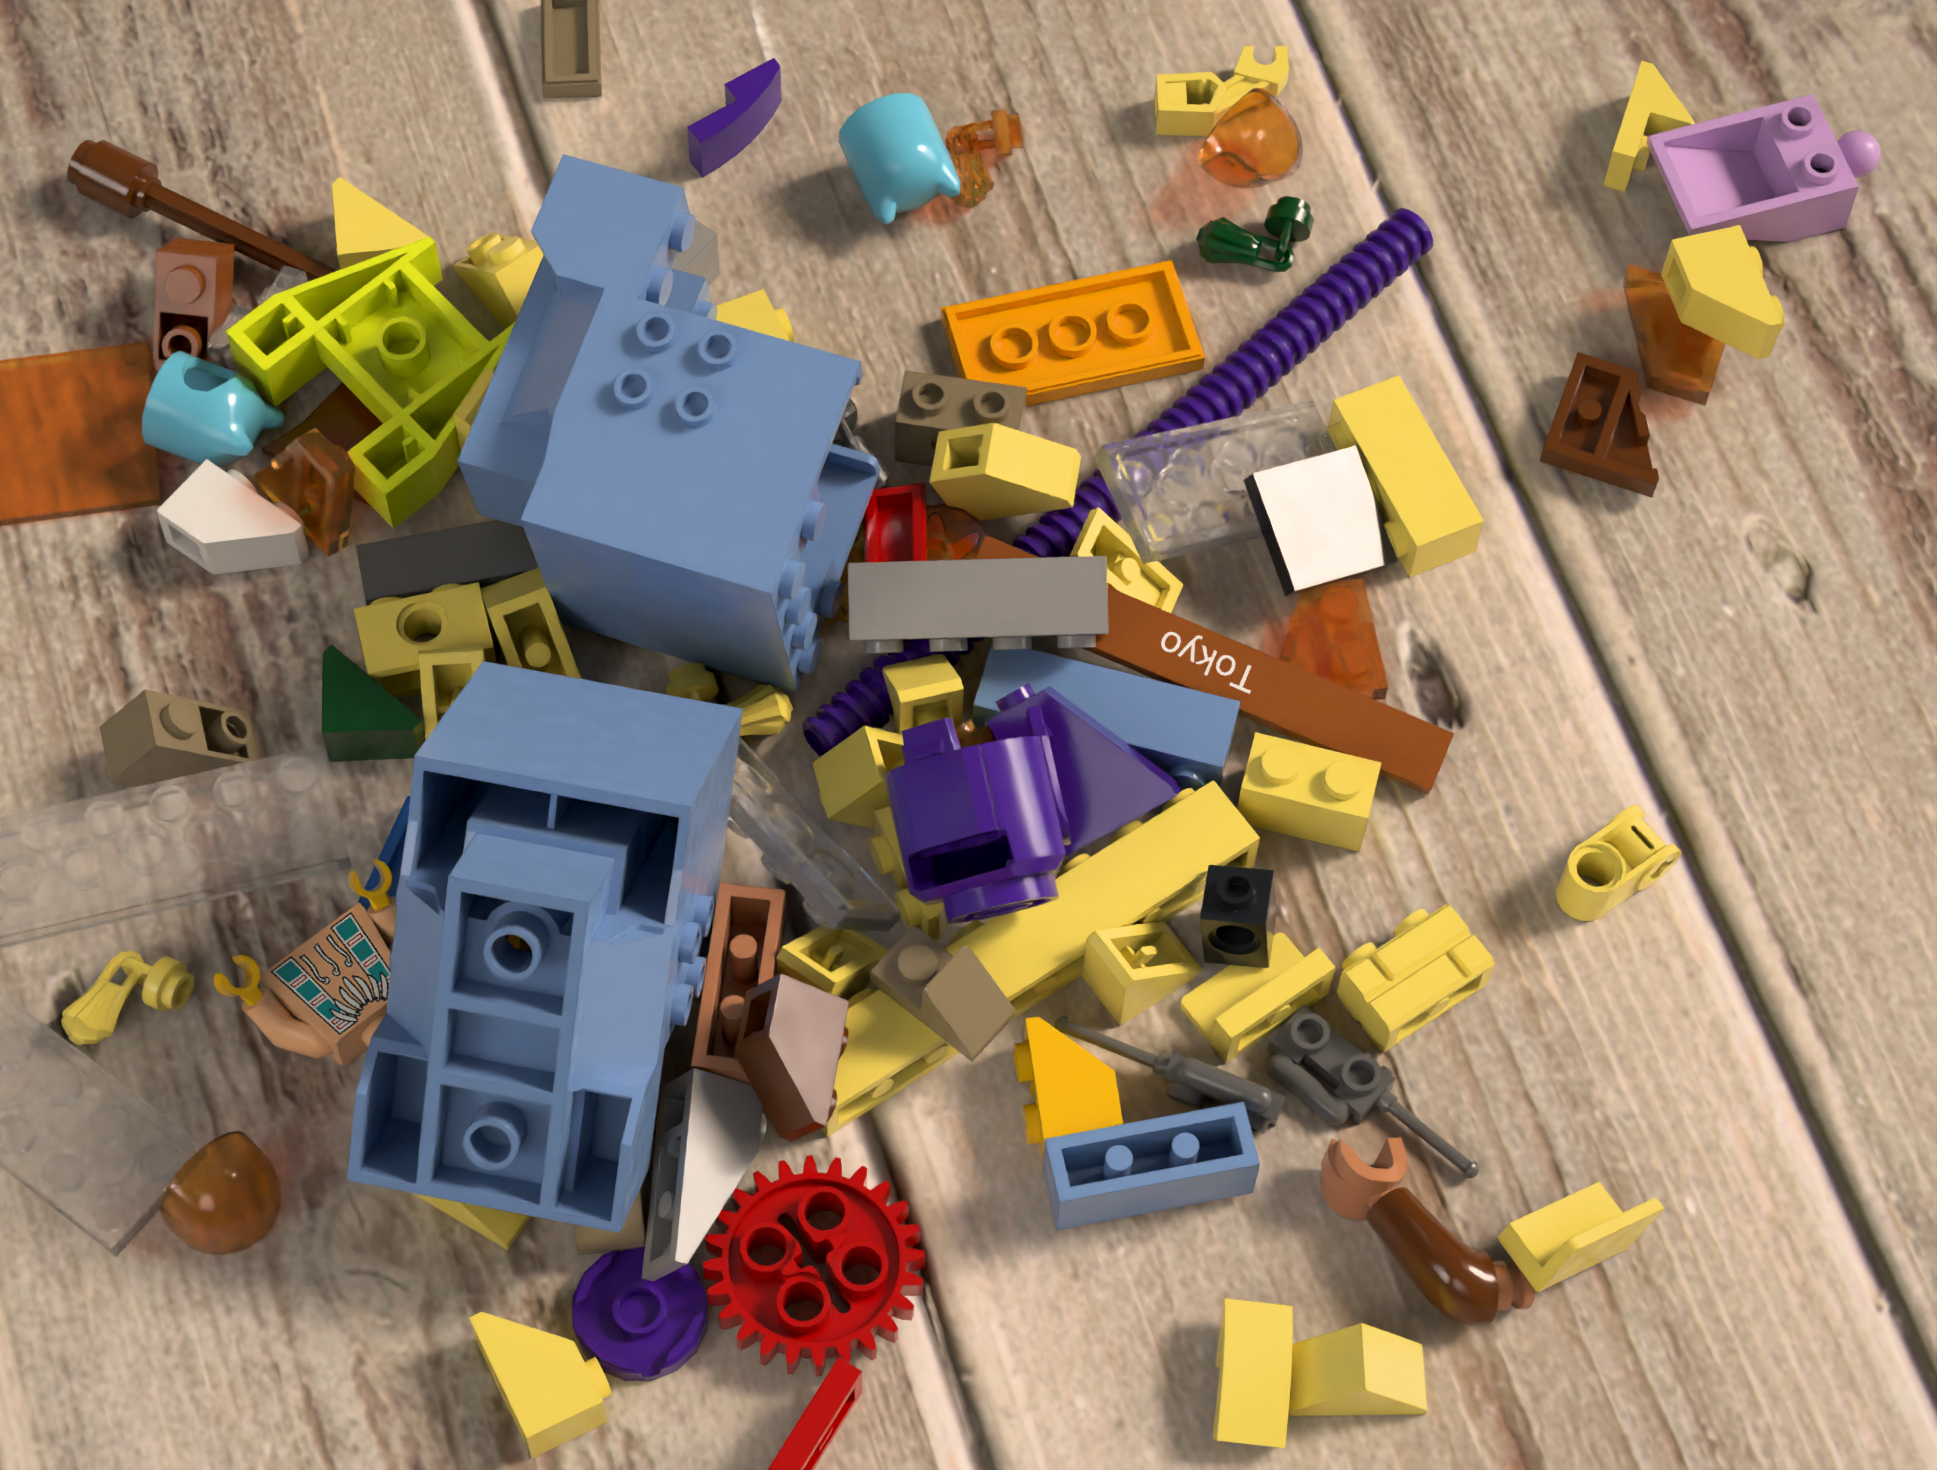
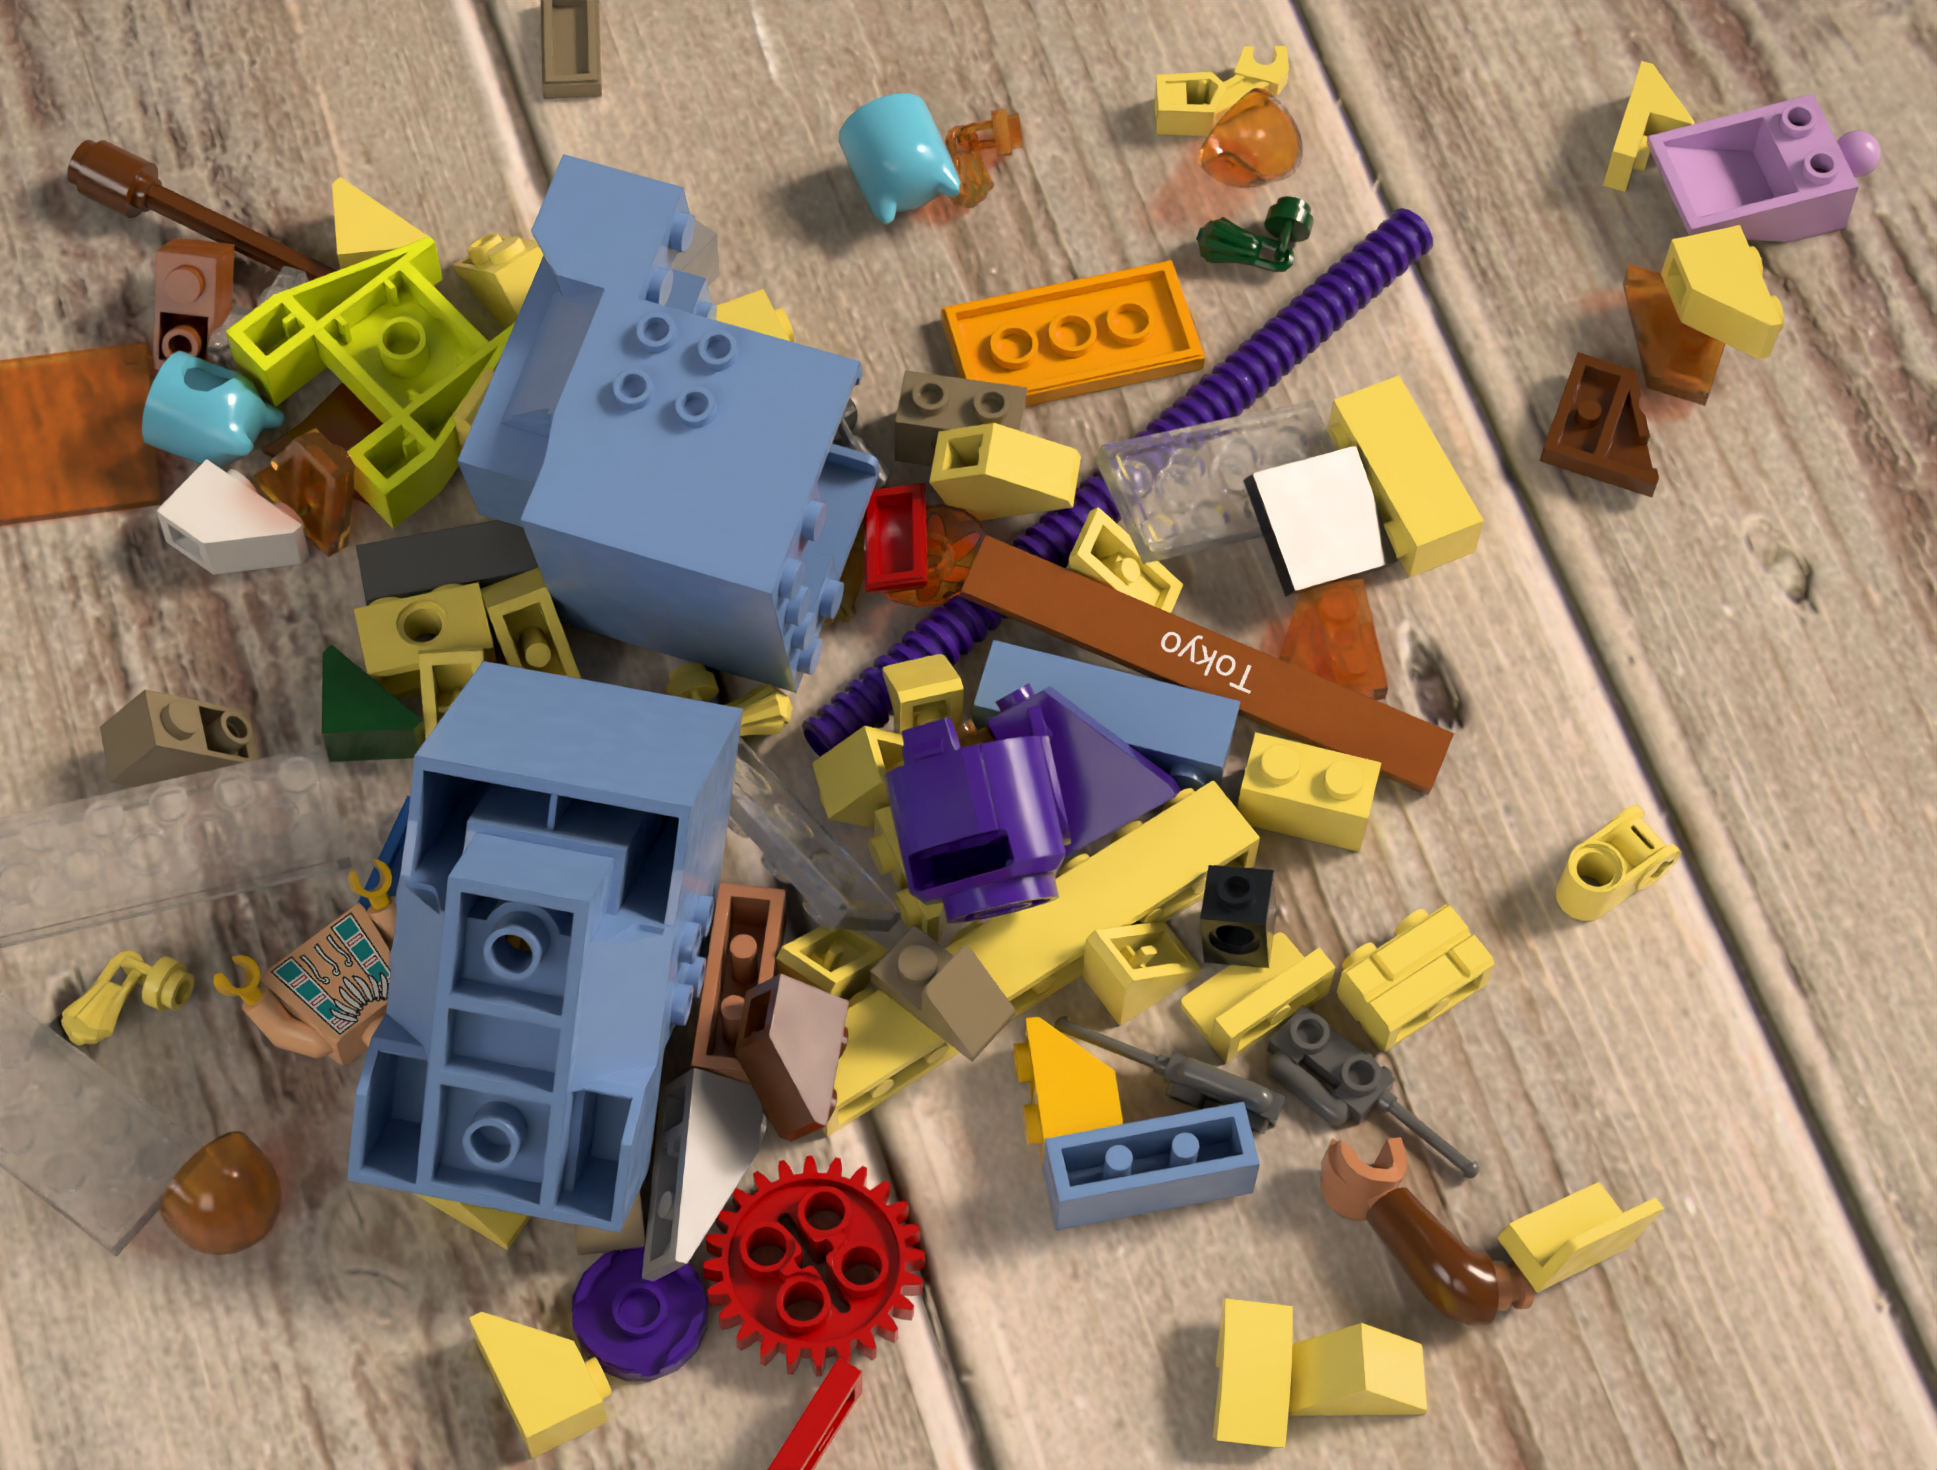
(748, 109): dark purple slope -> none
(978, 600): light grey brick -> none

